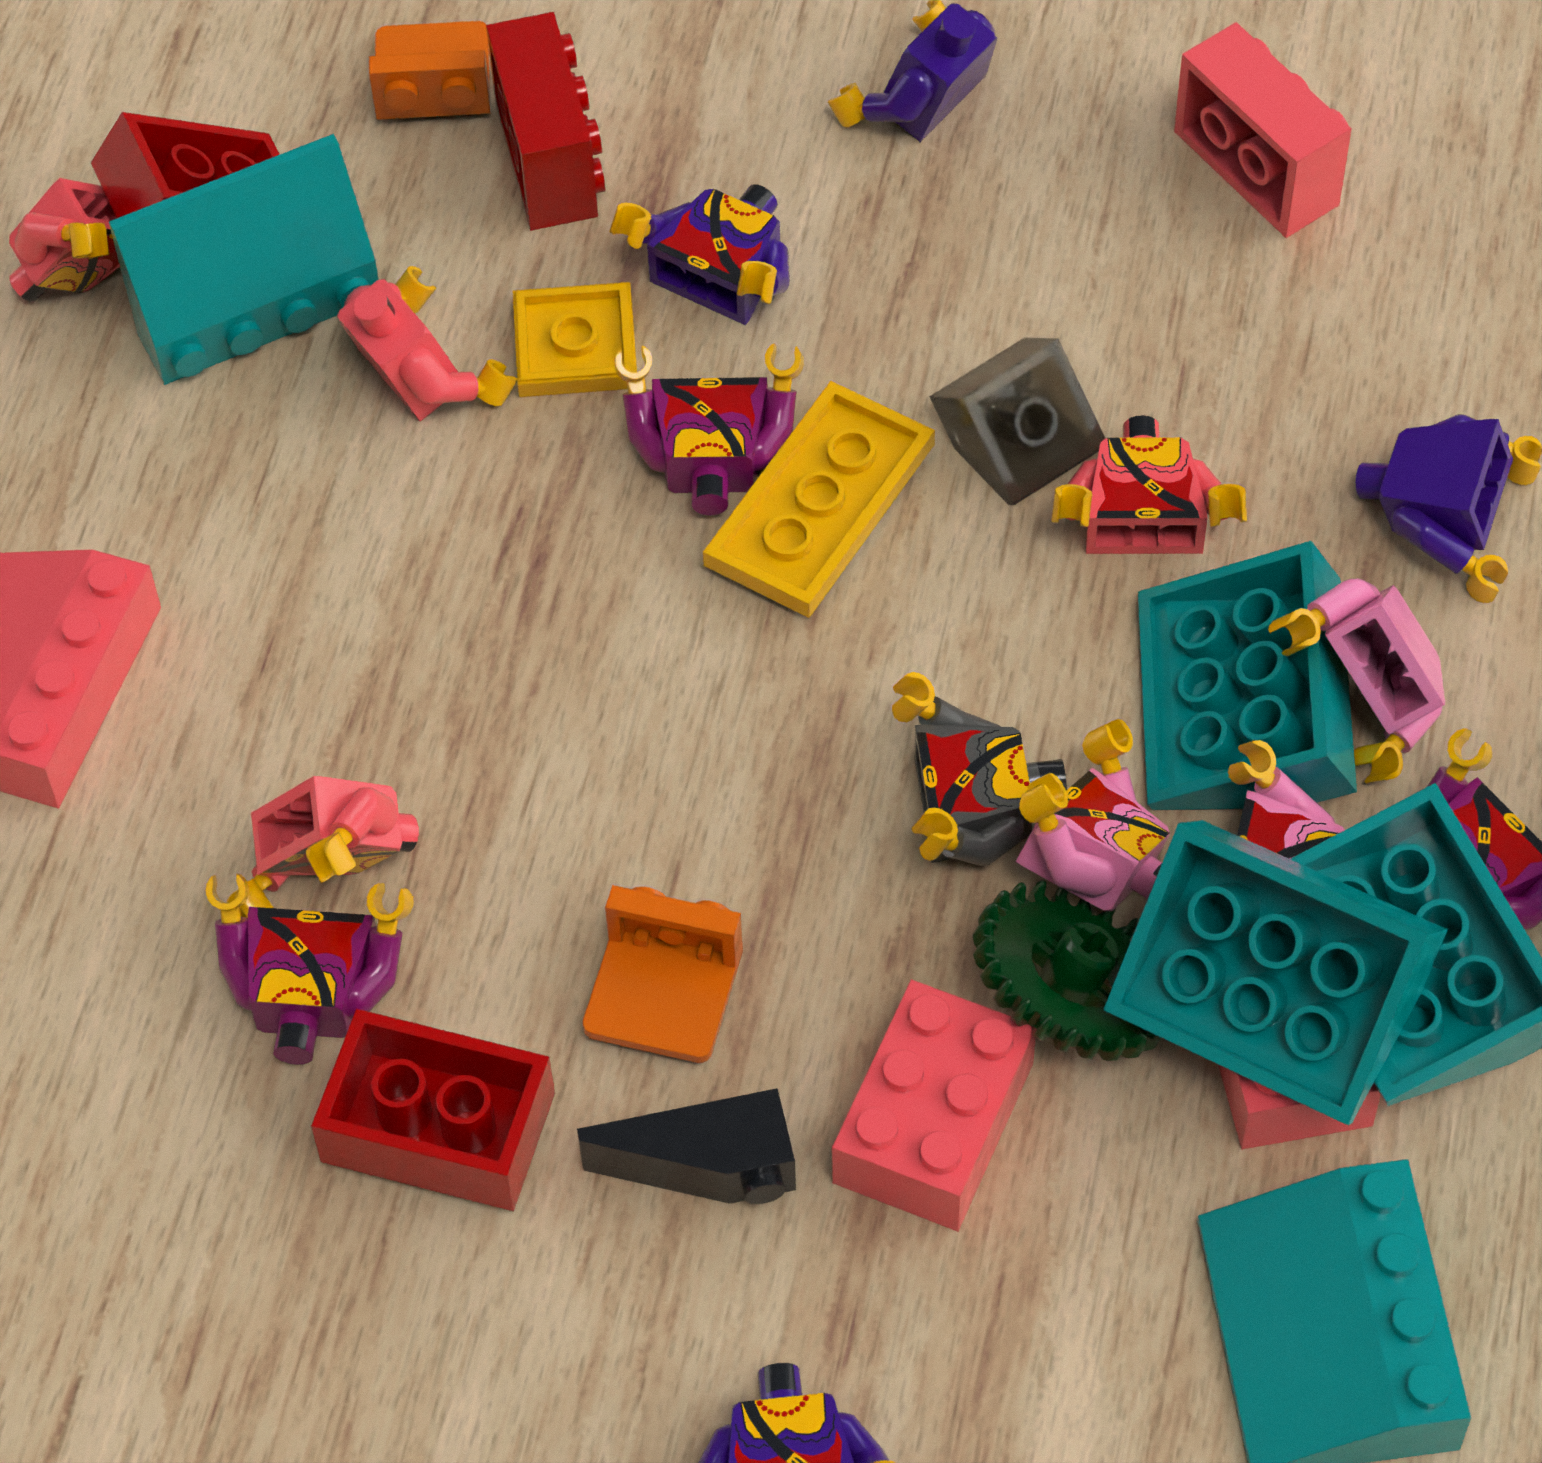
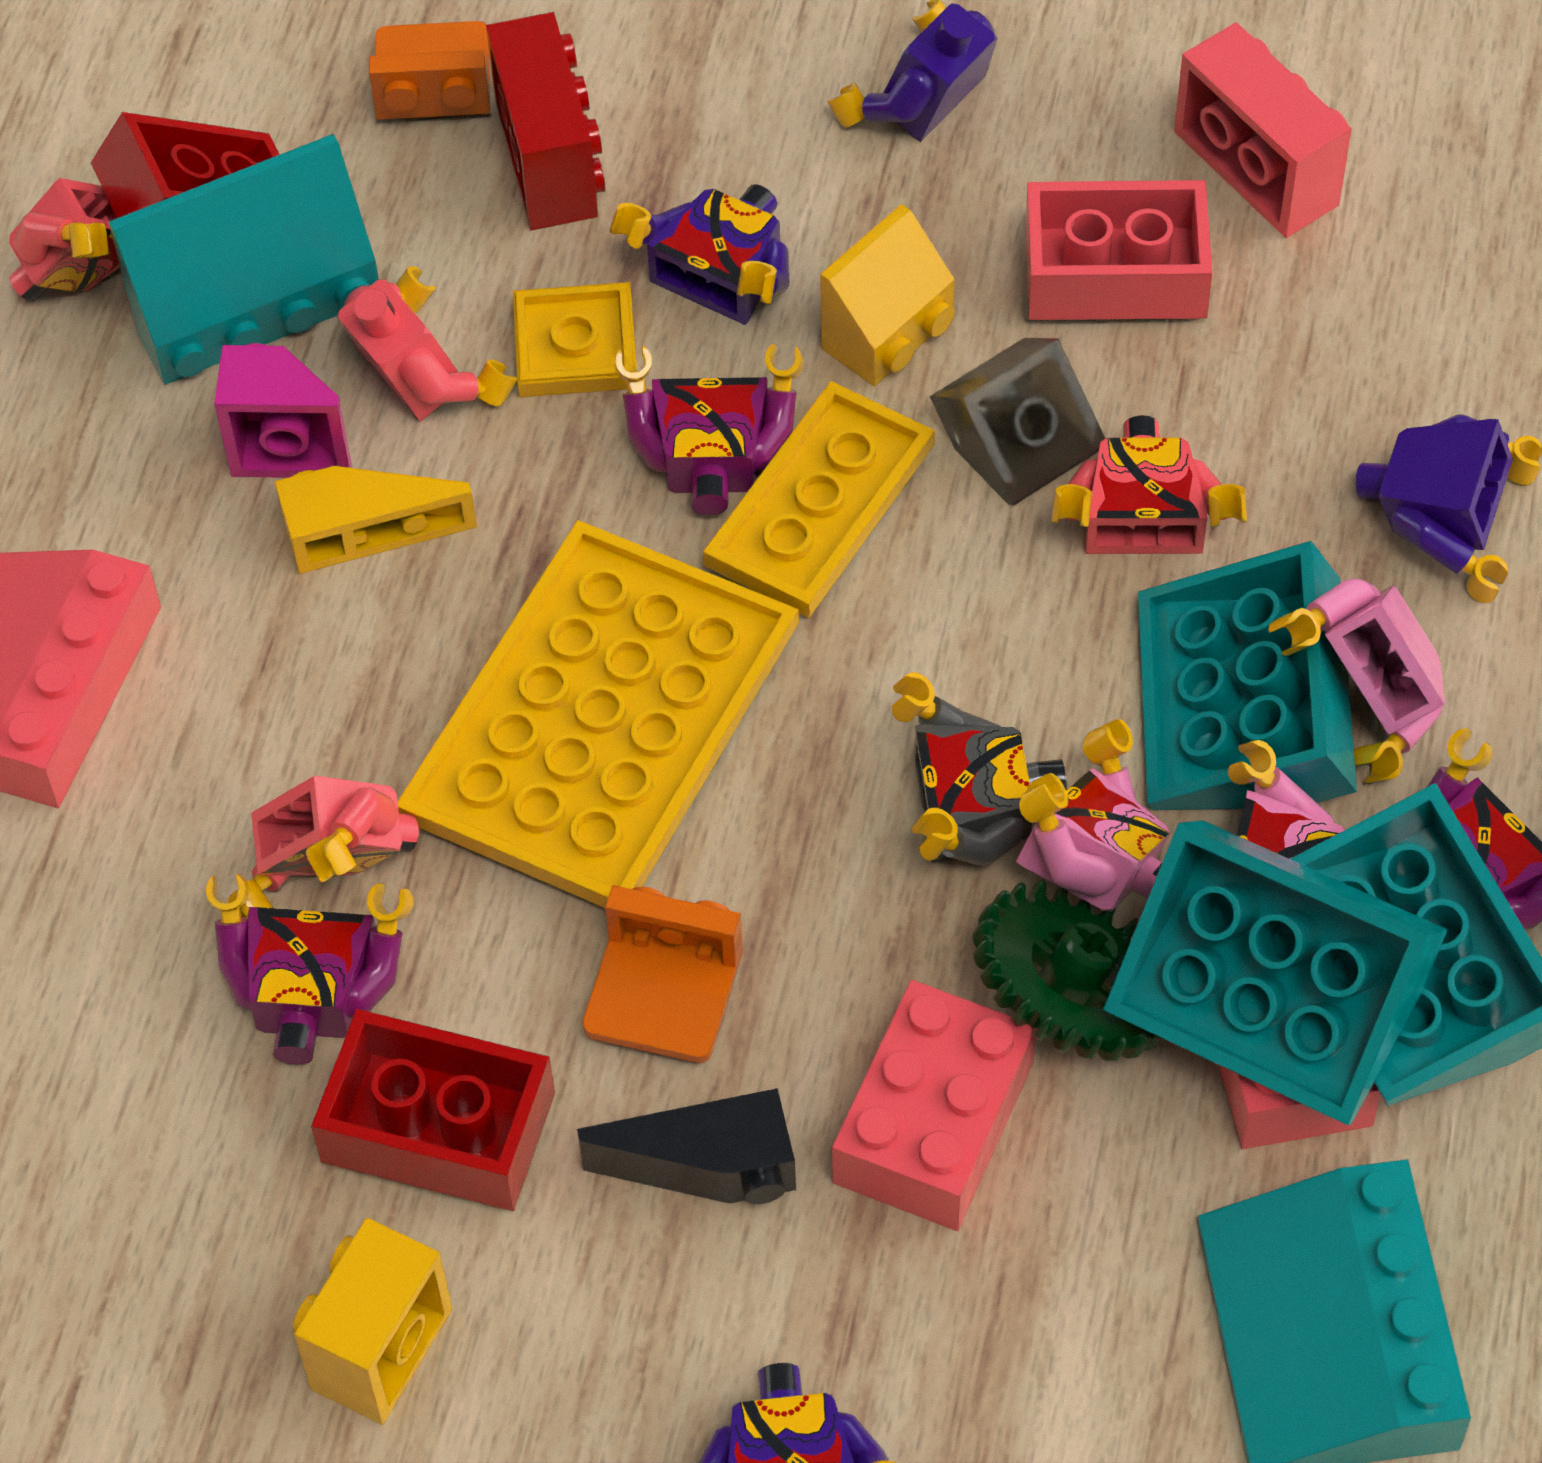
(276, 414): none -> dark pink slope
(361, 512): none -> yellow slope
(372, 1319): none -> yellow brick
(599, 715): none -> yellow plate
(885, 298): none -> yellow slope
(1118, 250): none -> coral brick

